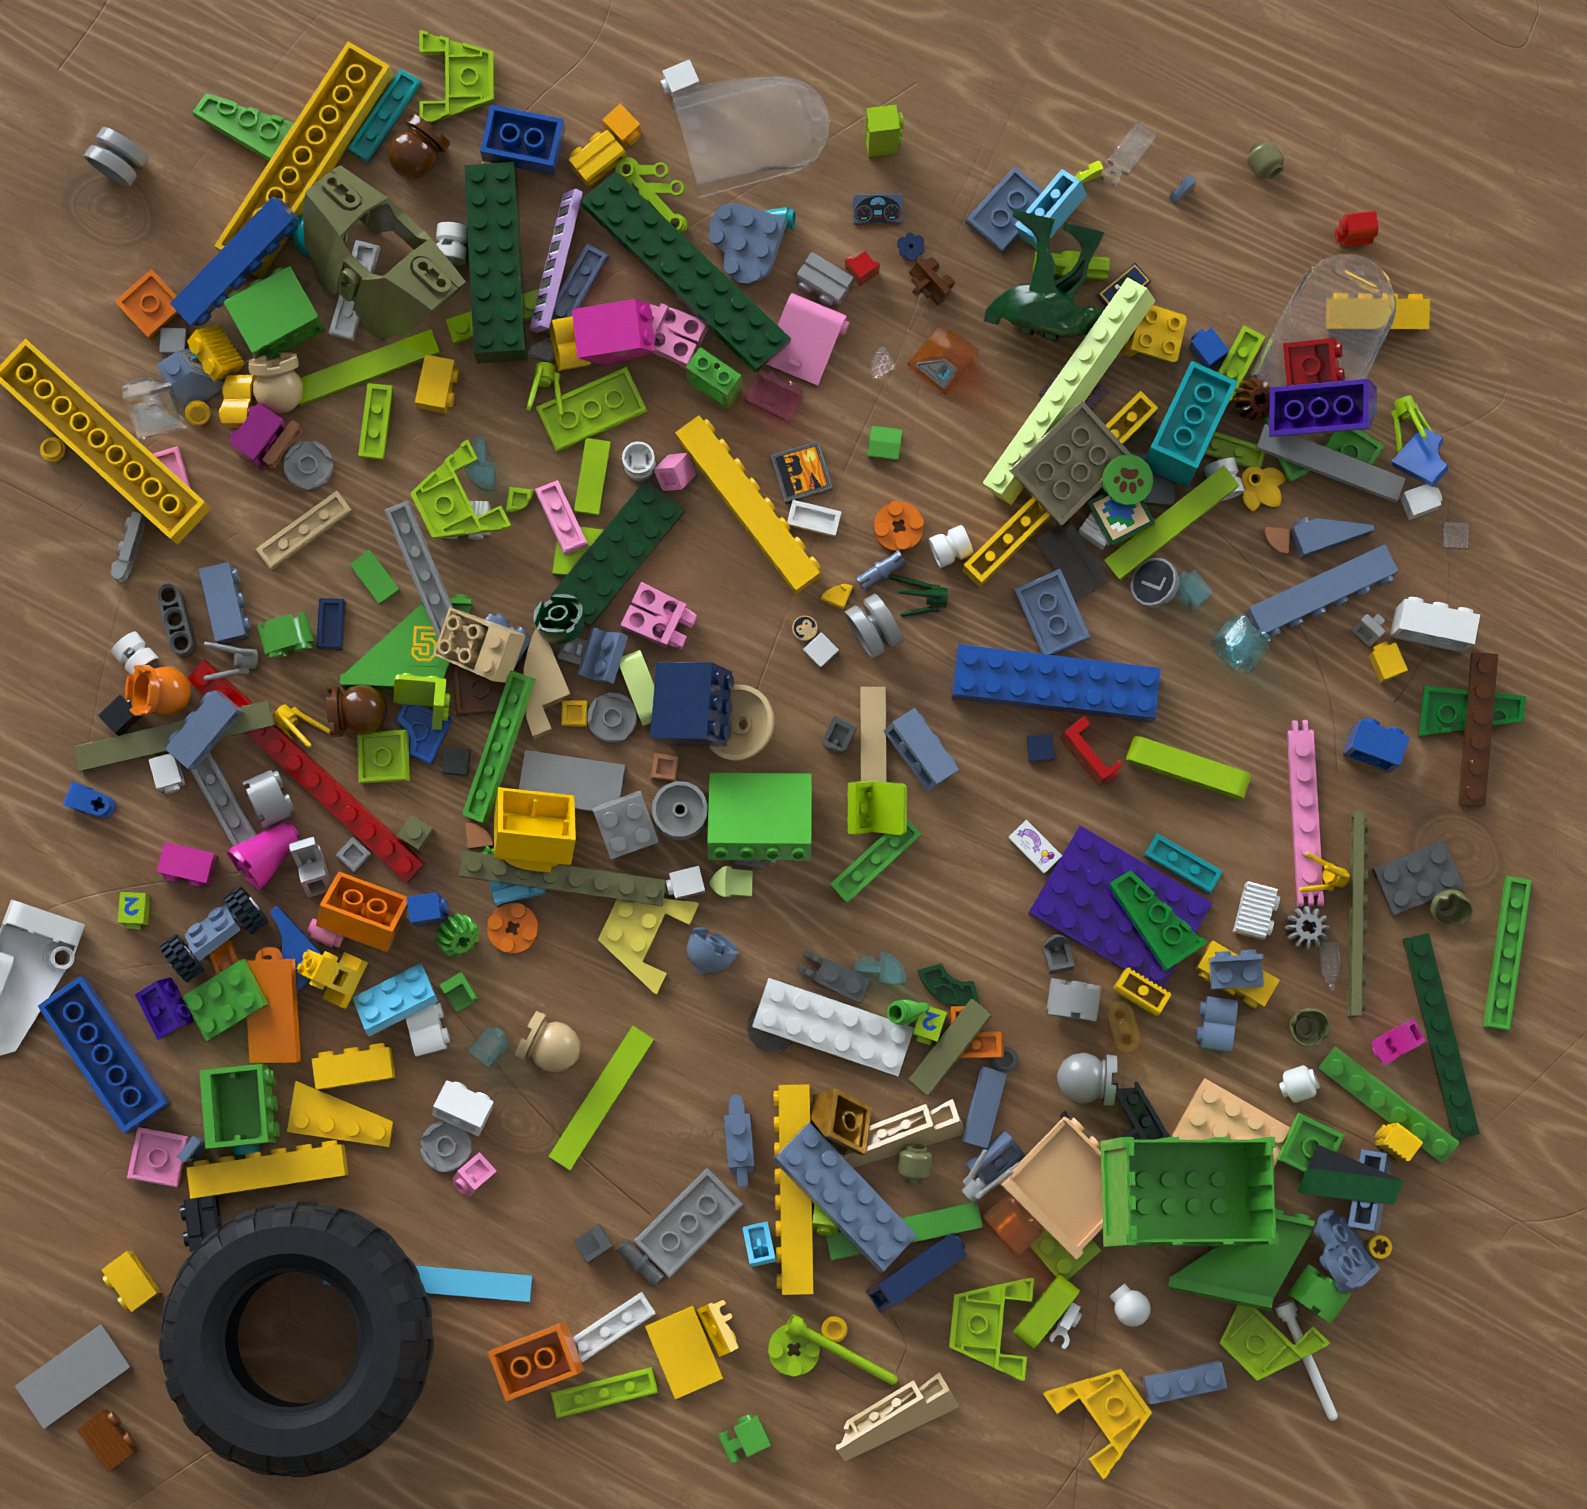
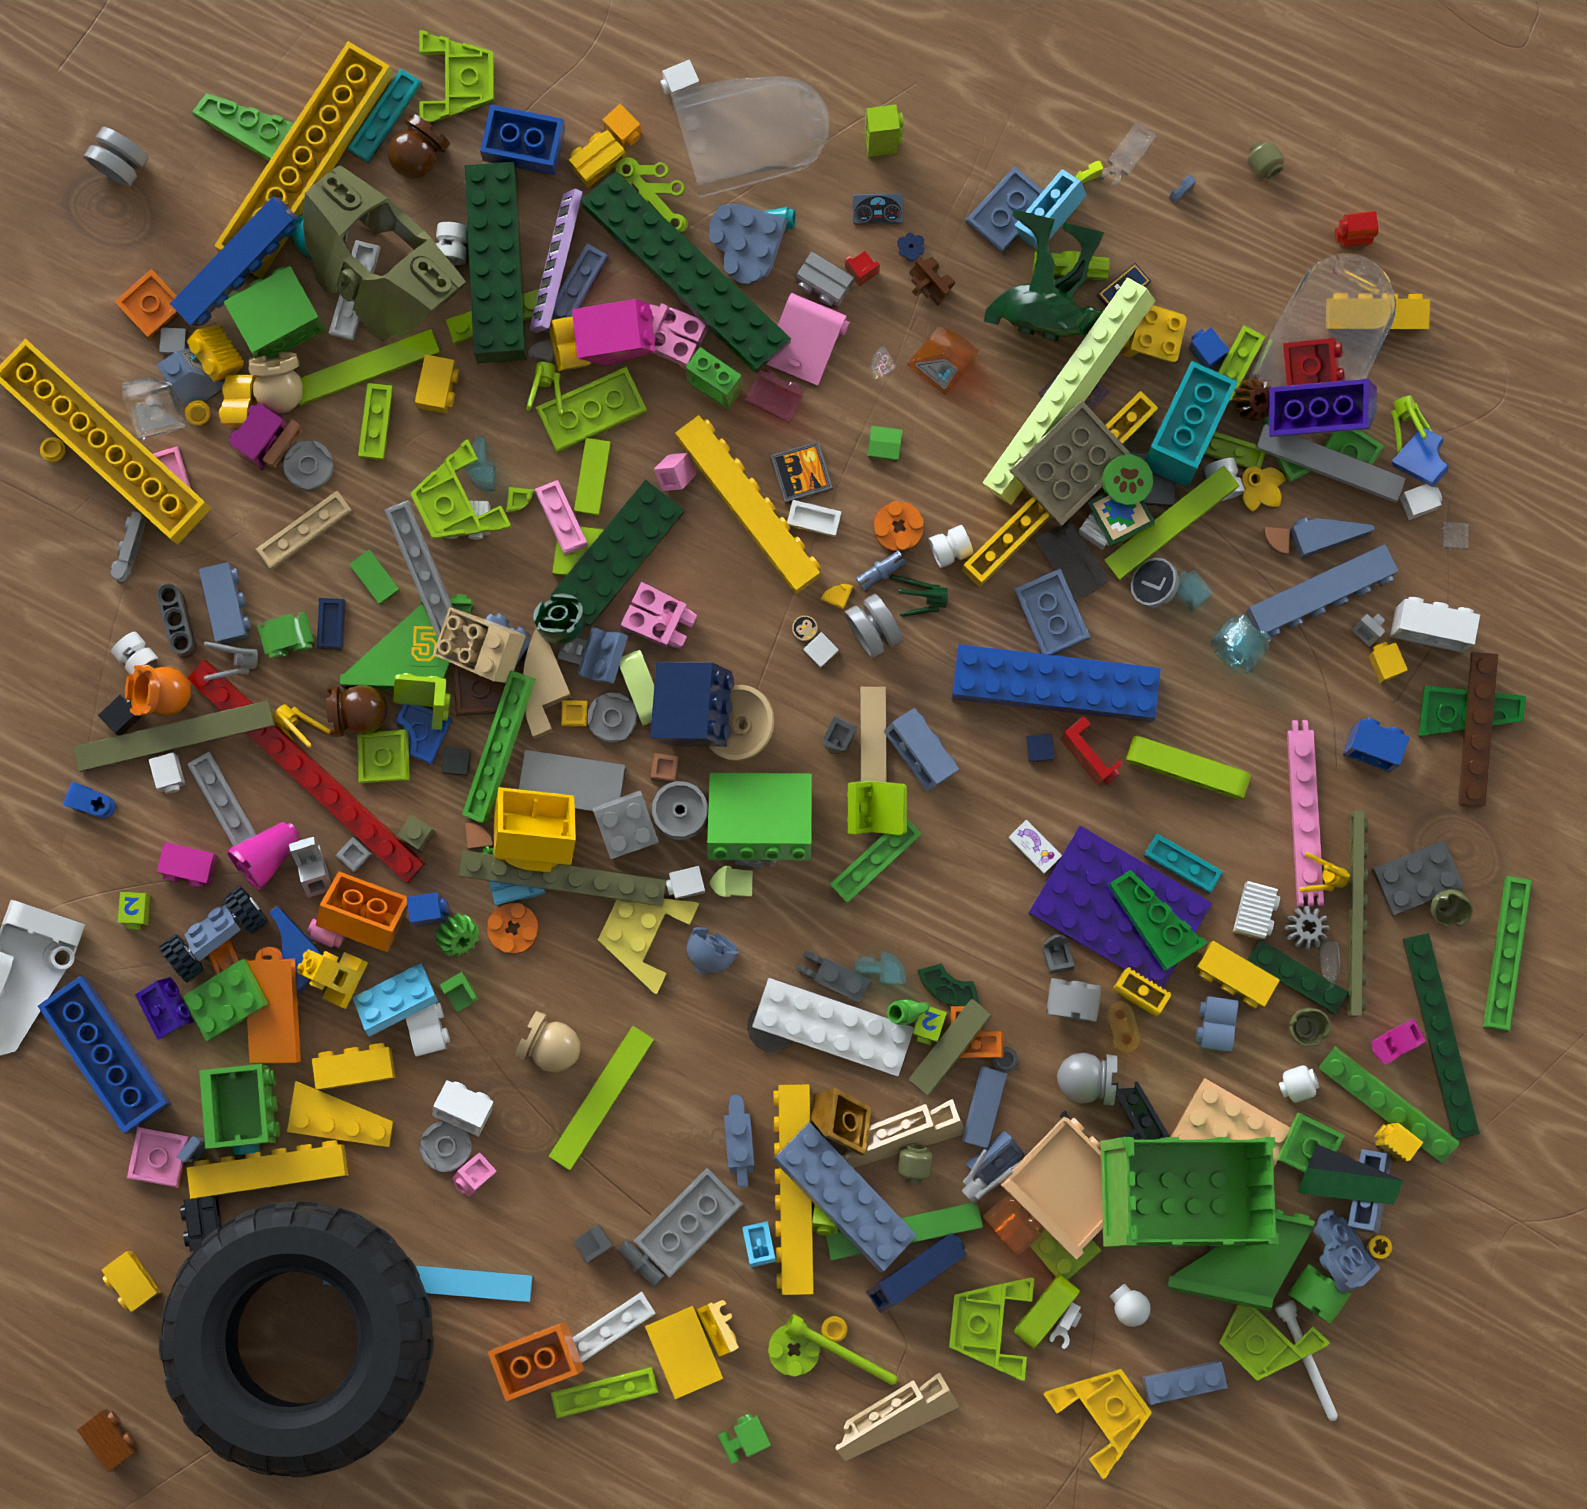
(73, 1376): light grey tile -> none
(203, 729): sand blue brick -> none
(268, 799): light grey brick -> none
(490, 1046): clear light blue window -> none
(639, 461): white wheel -> none
(1236, 970): sand blue bracket -> none
(1297, 977): none -> dark green plate

